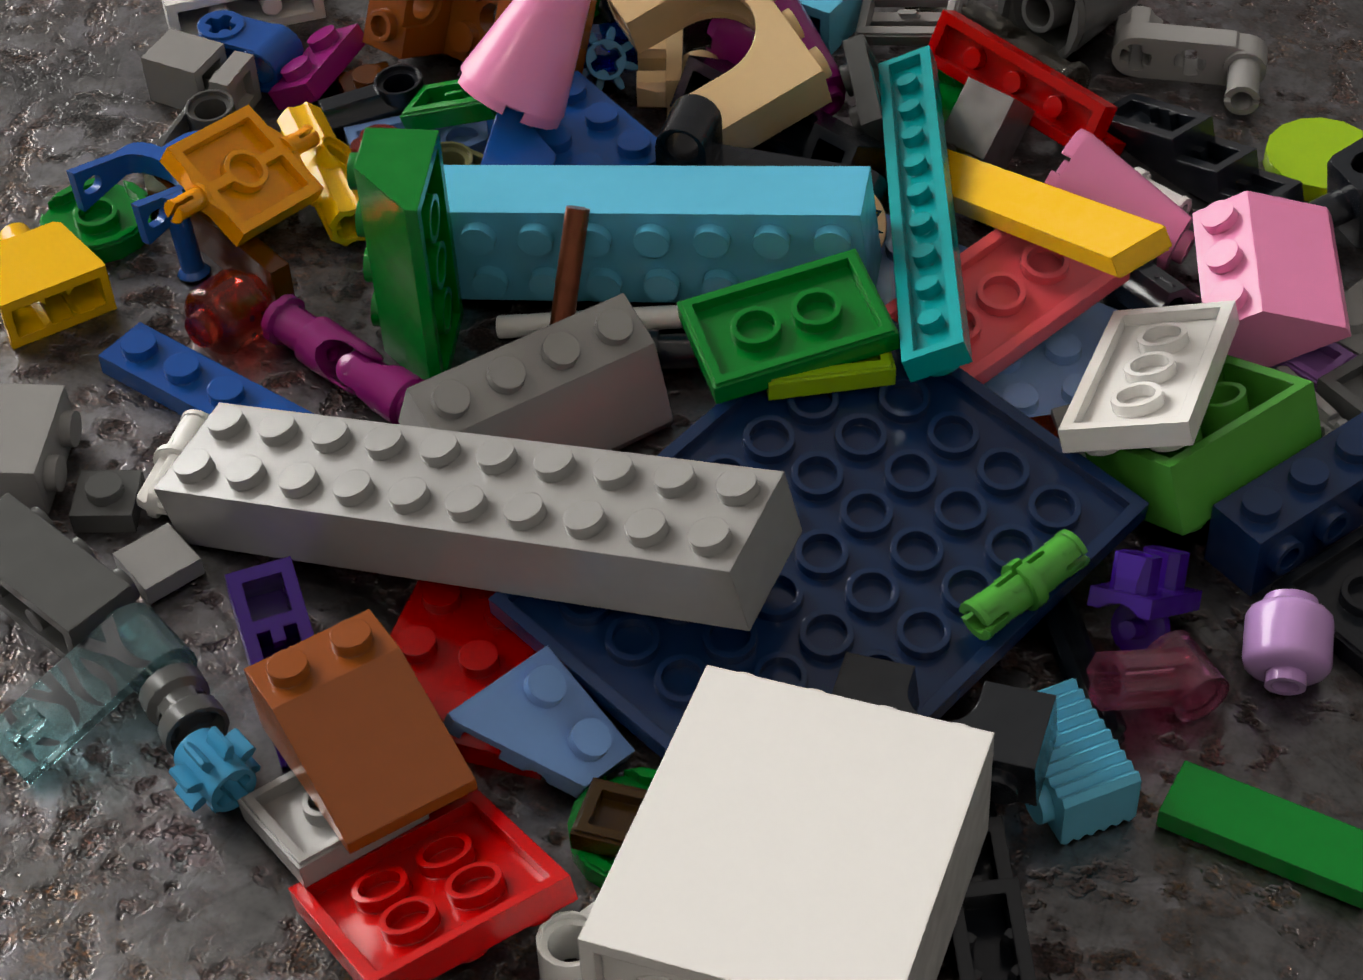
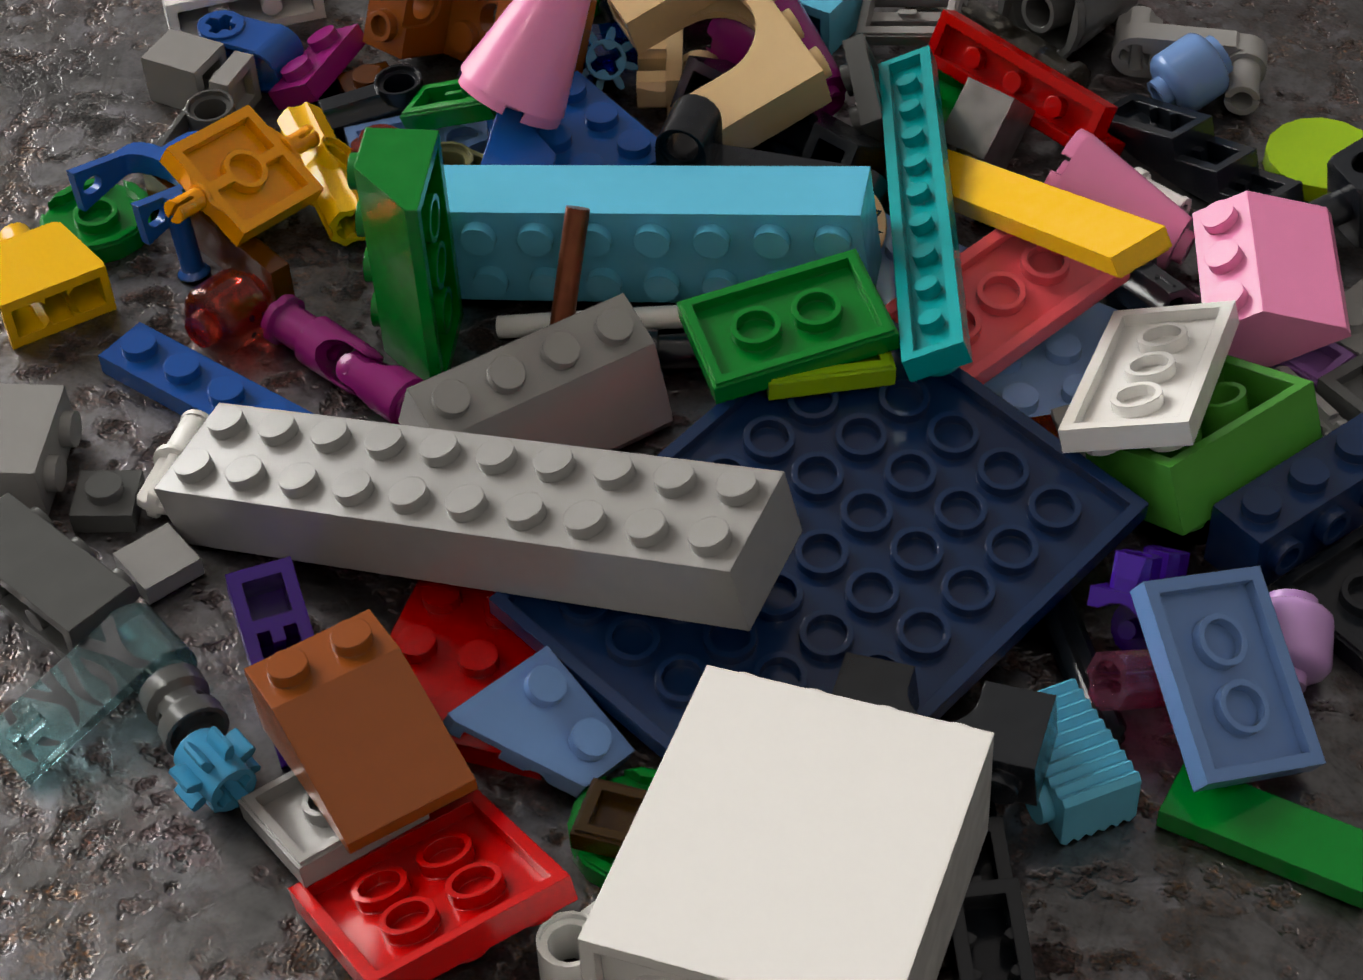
(1024, 584): bright green pin -> none
(1190, 72): none -> medium blue head
(1227, 678): none -> medium blue plate

